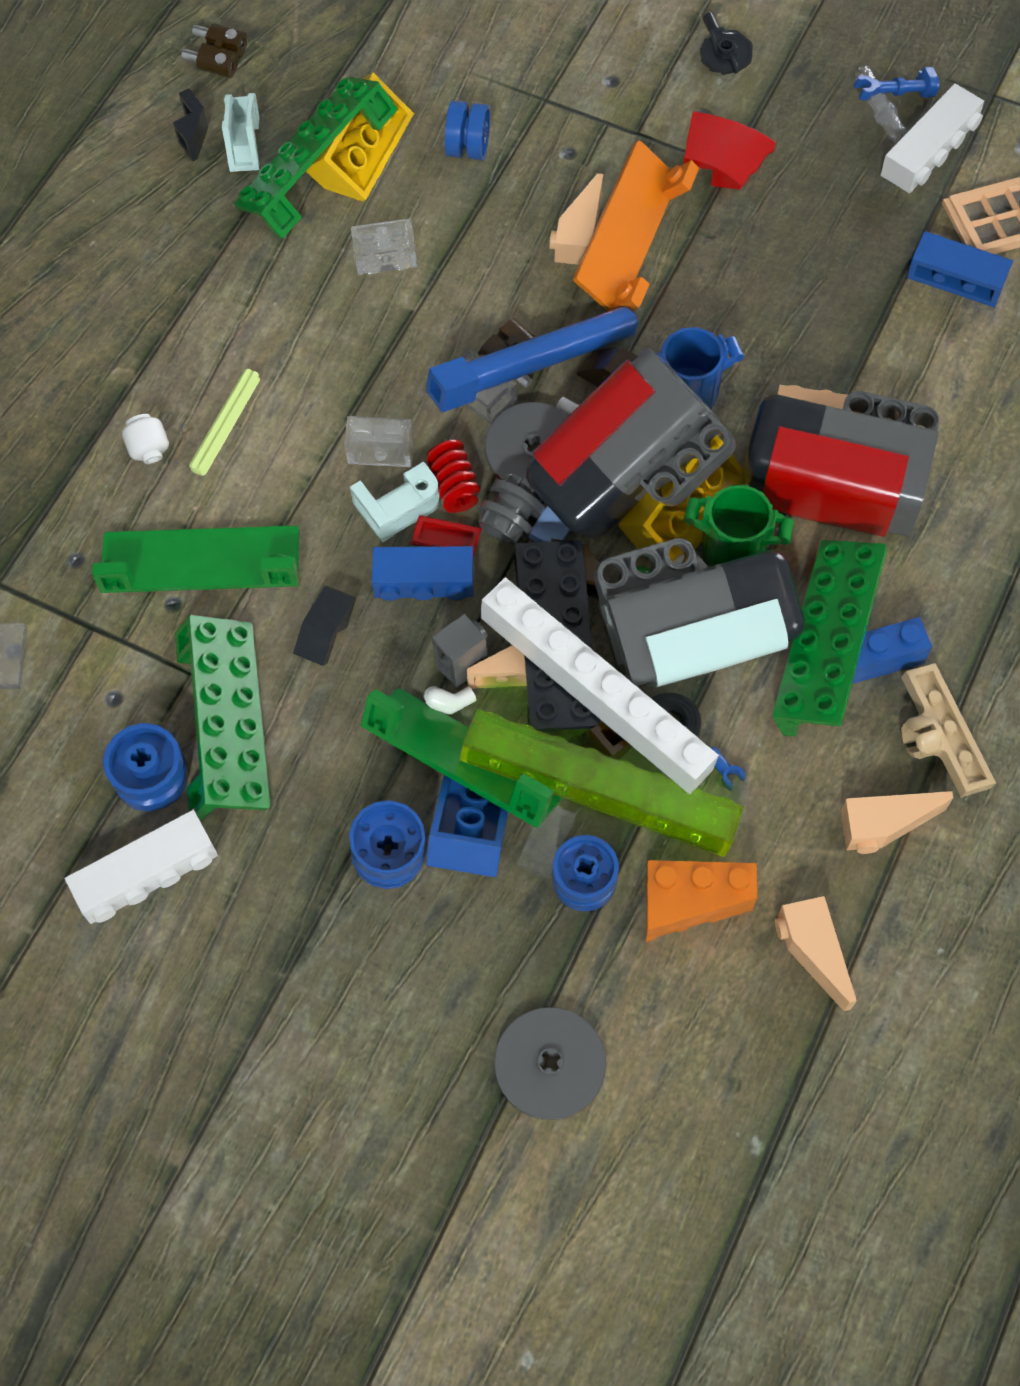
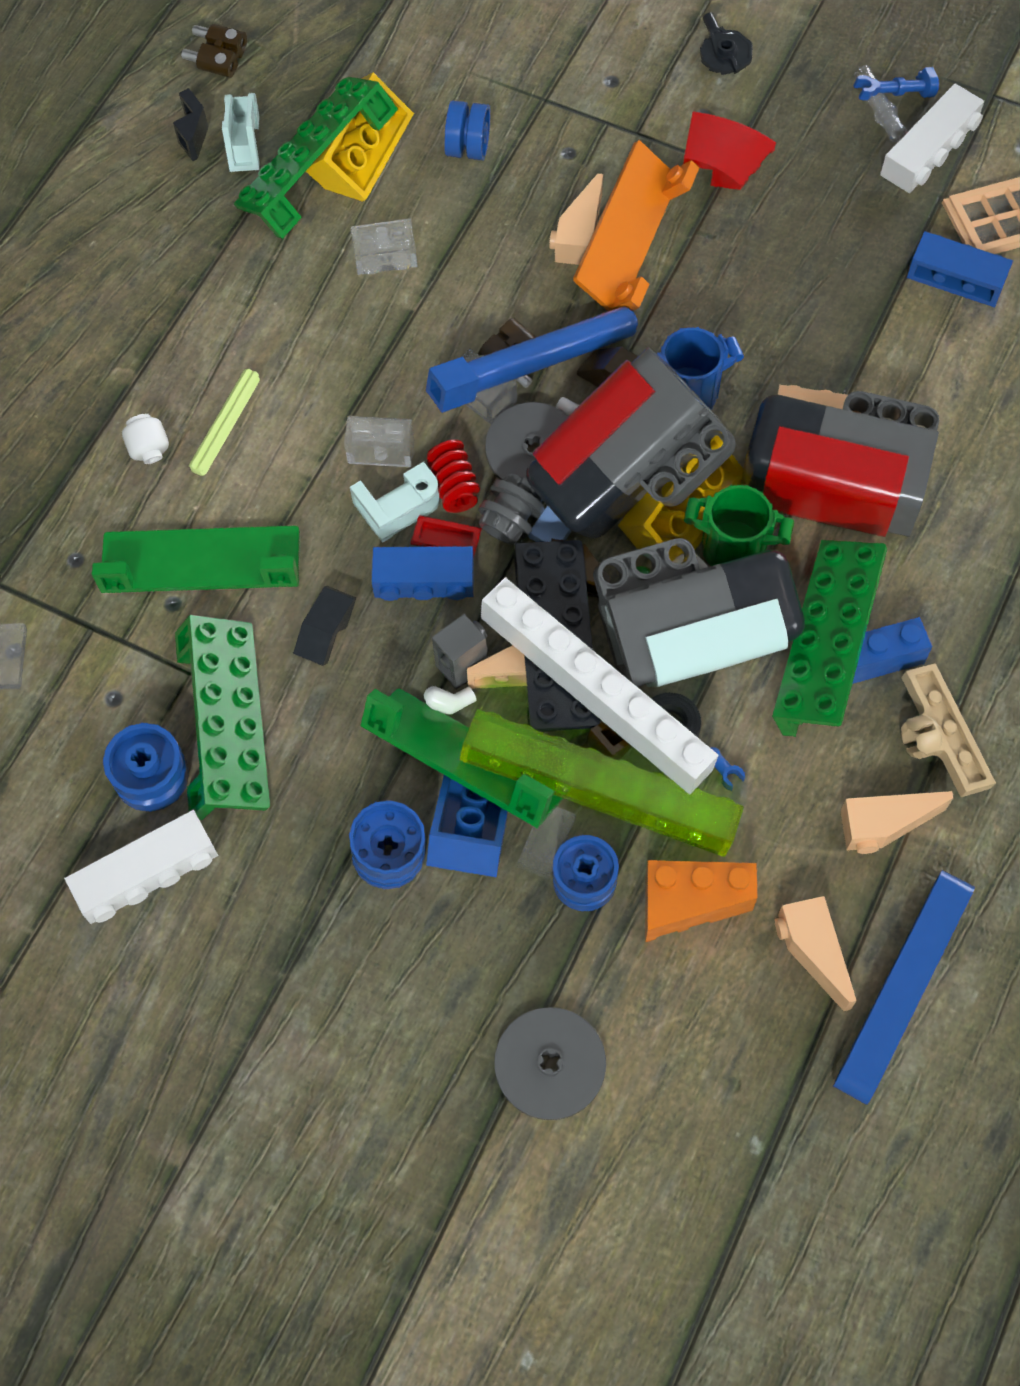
(903, 987): none -> blue beam

